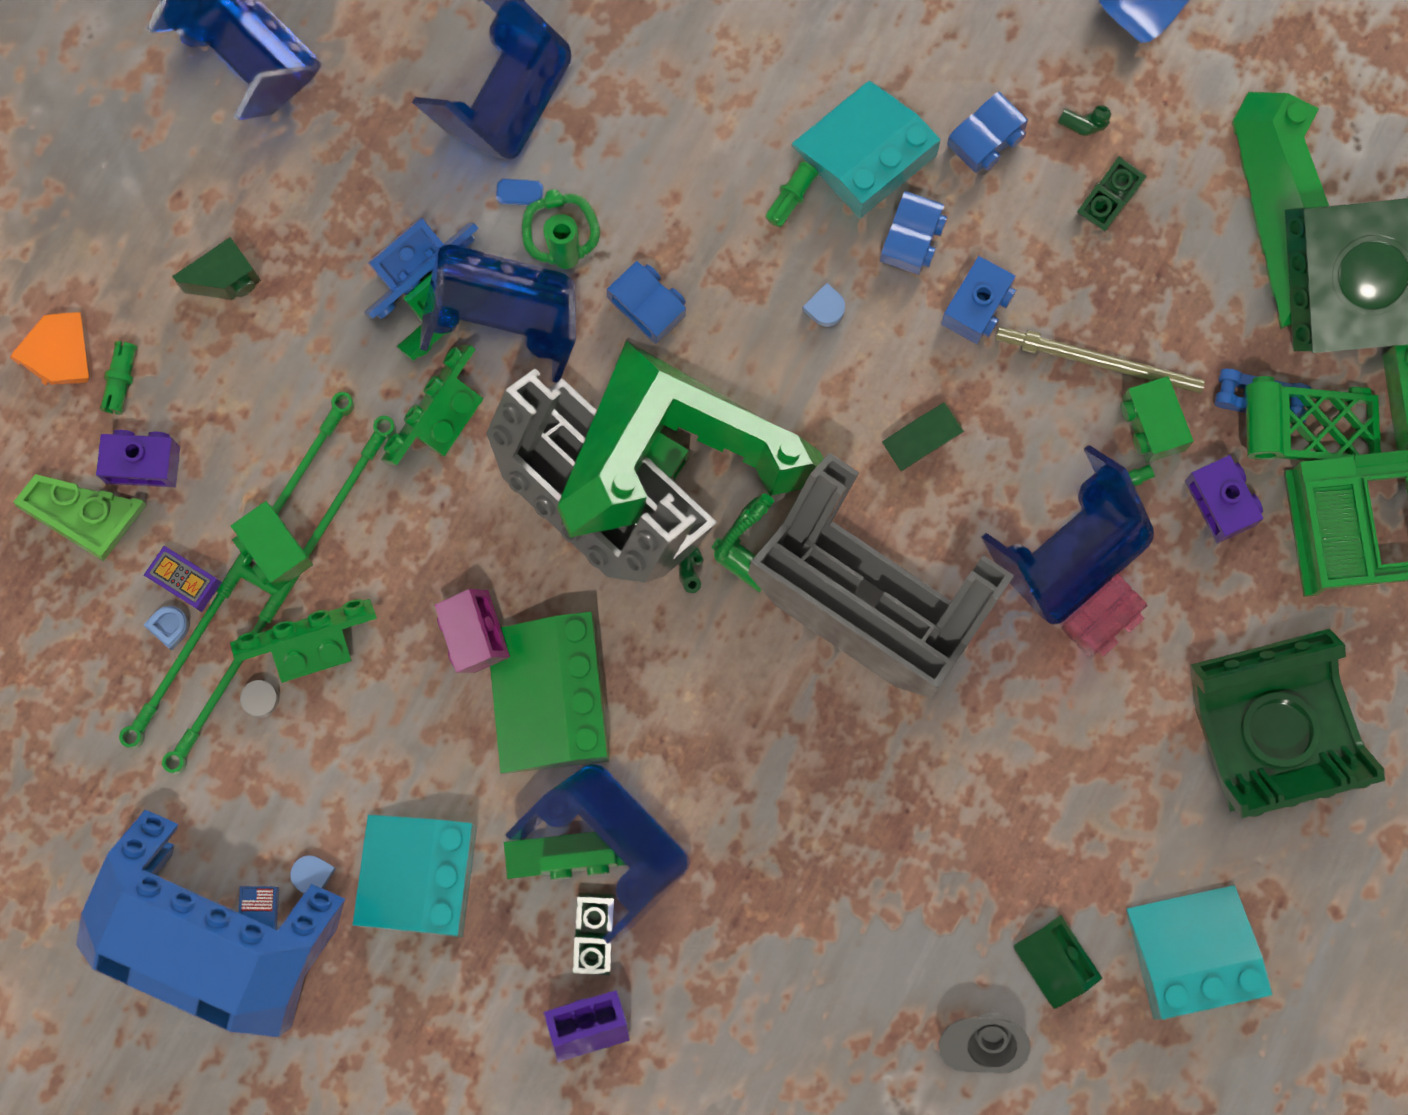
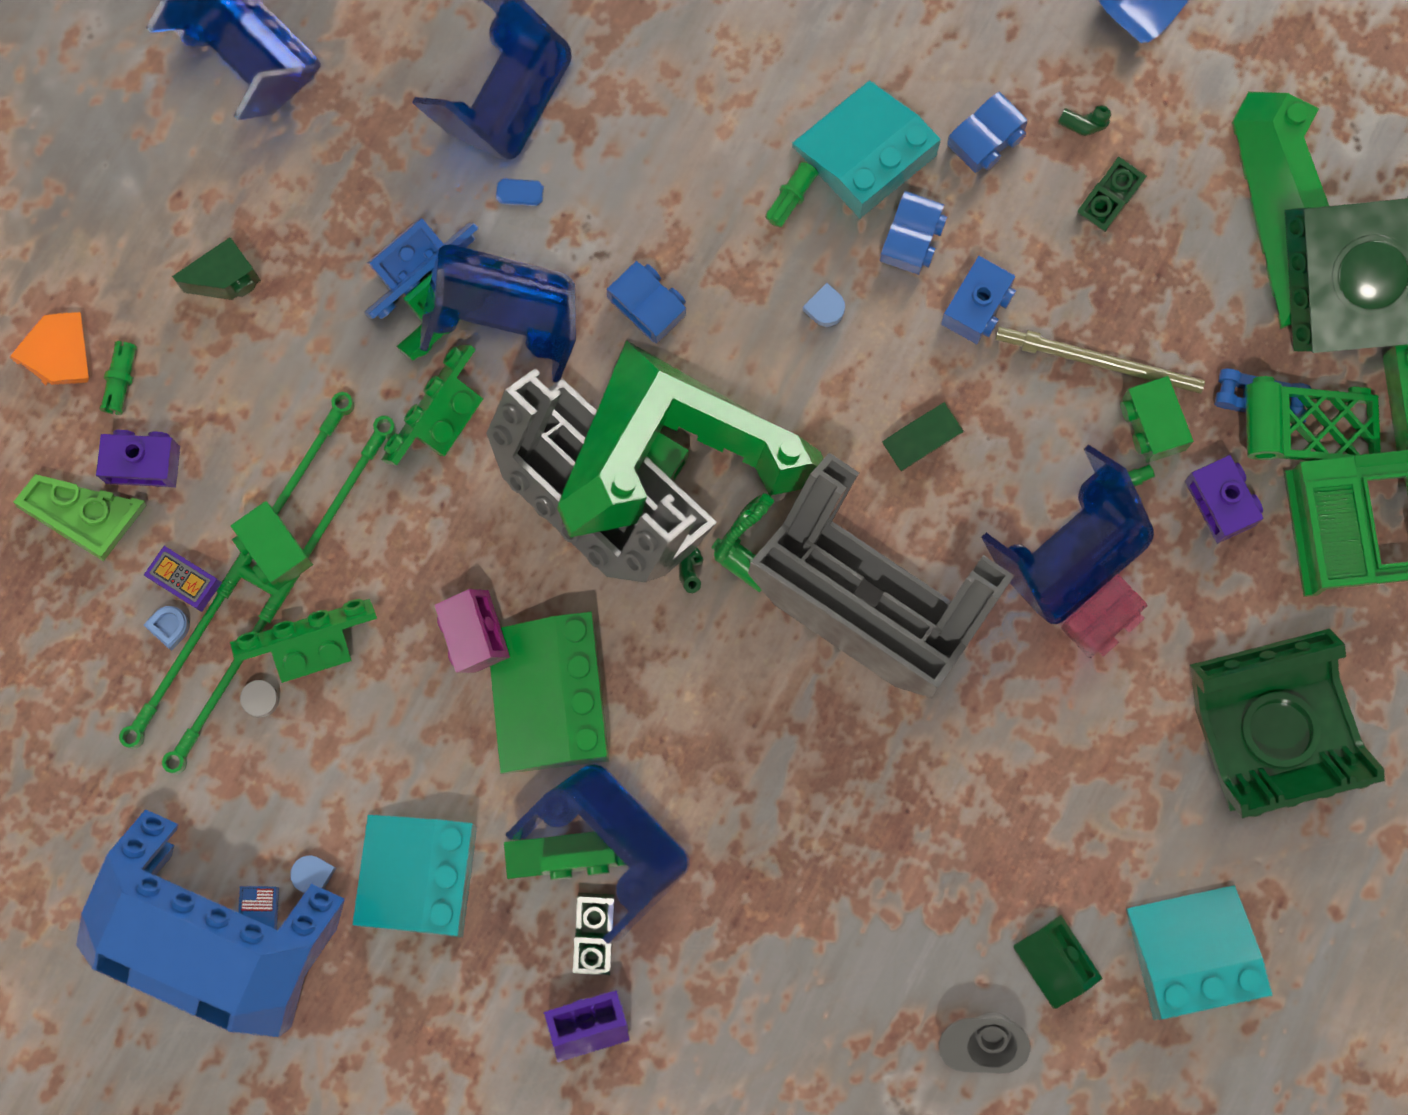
(560, 230): green piece -> none

